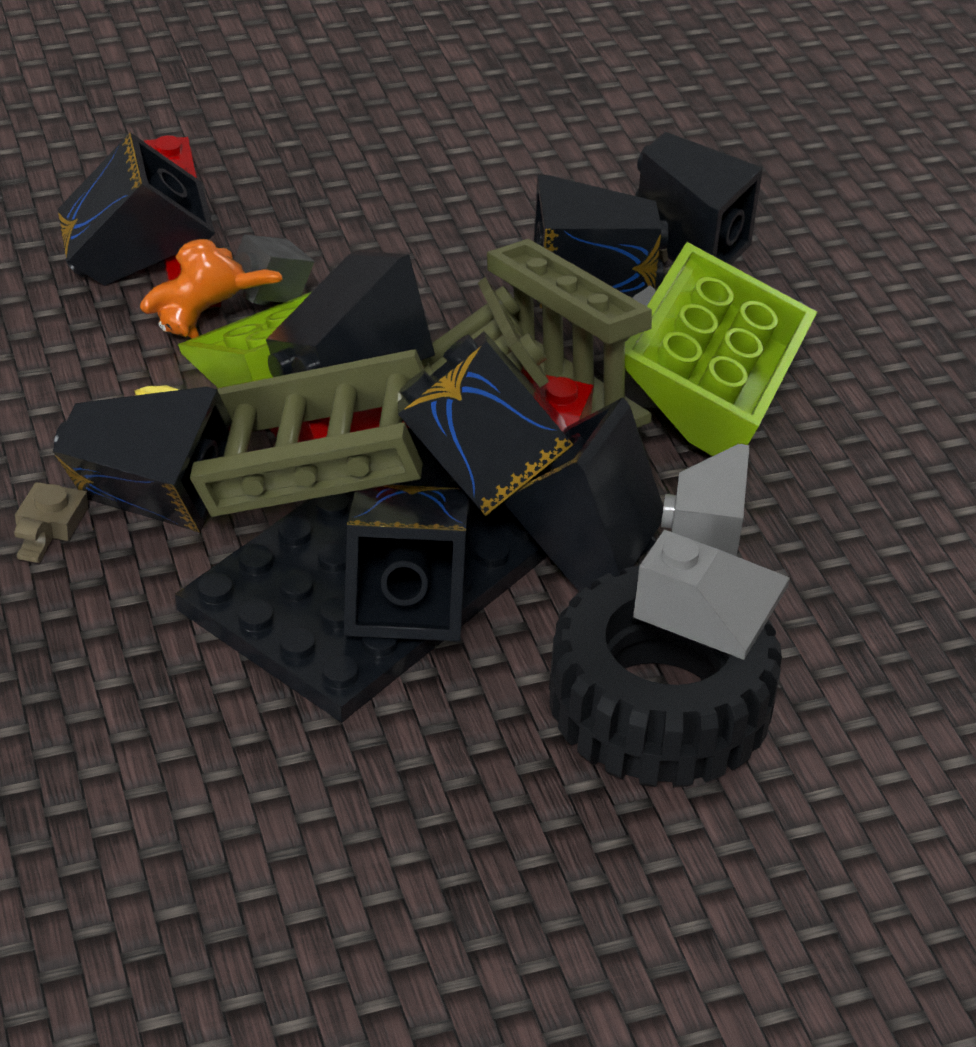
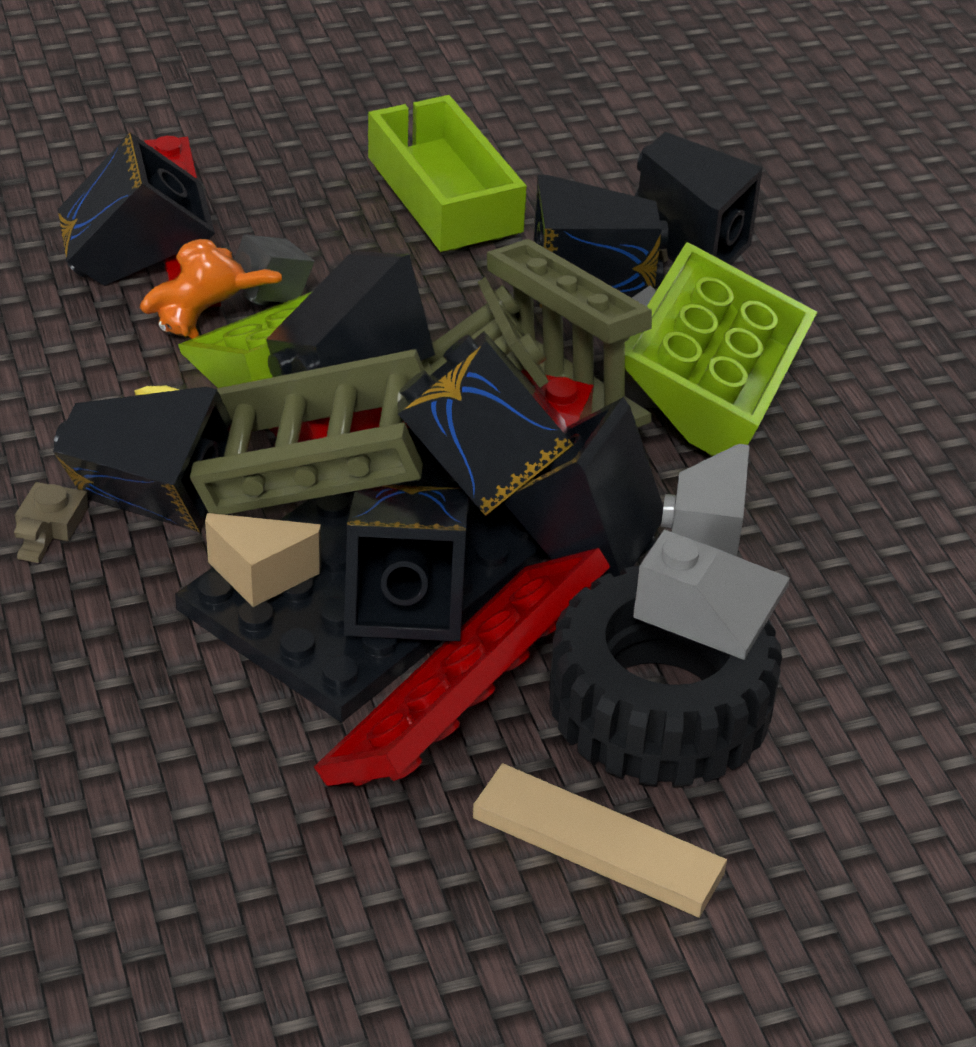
(262, 554): none -> tan slope
(449, 175): none -> lime piece
(460, 672): none -> red plate
(600, 839): none -> tan tile

